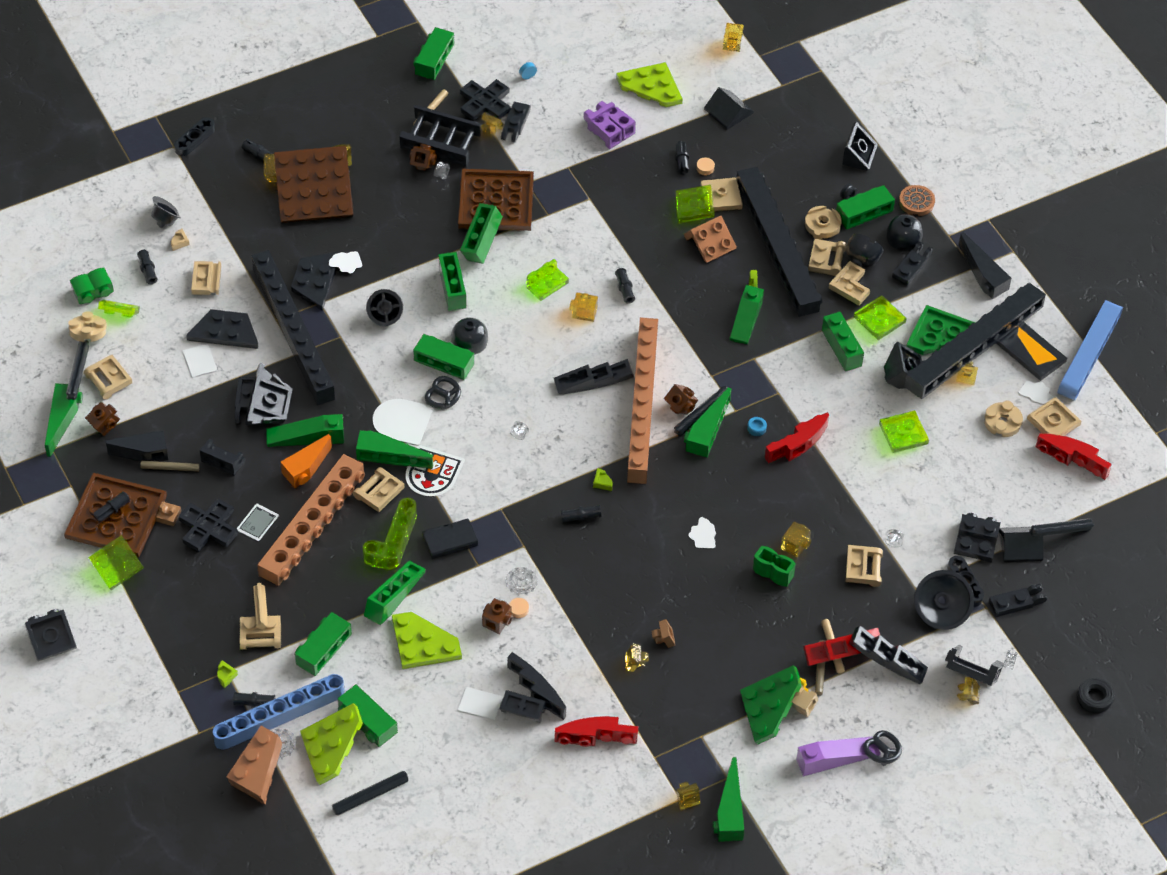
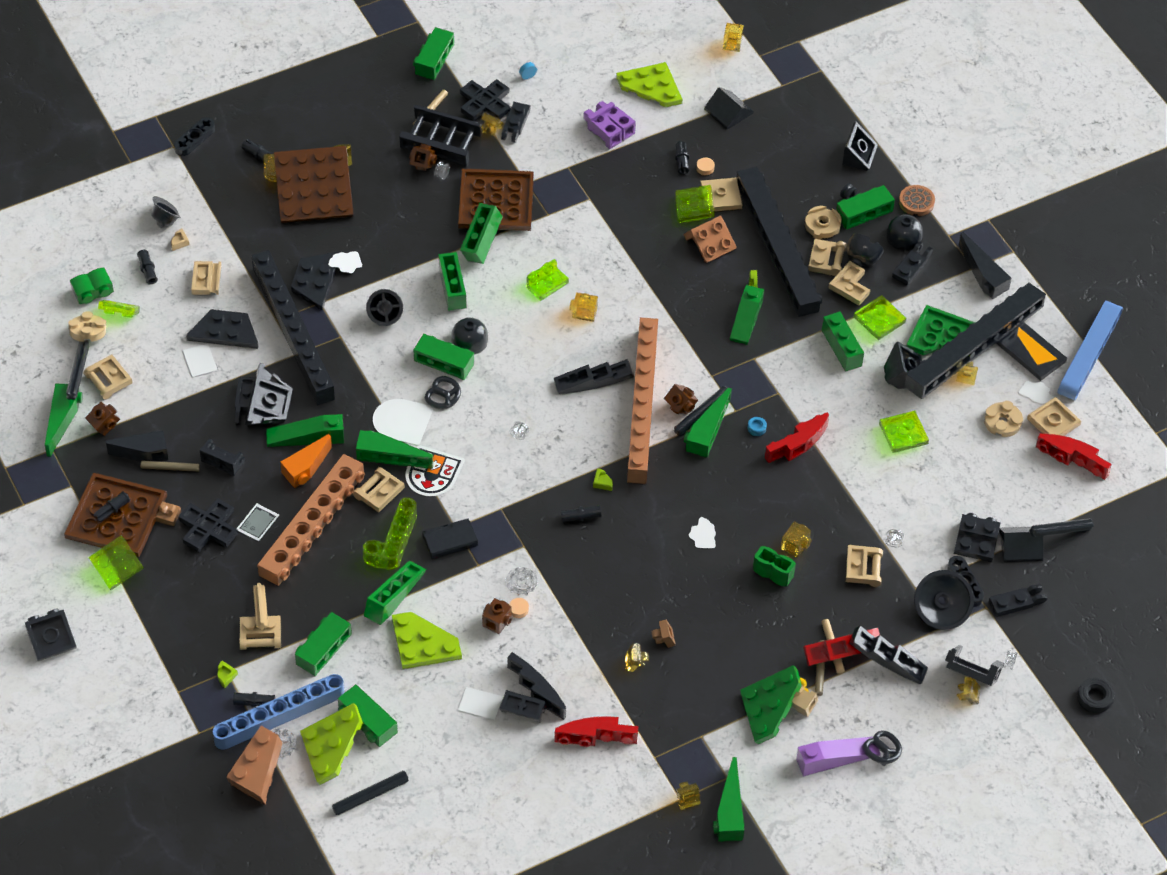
(625, 285): black pin -> none

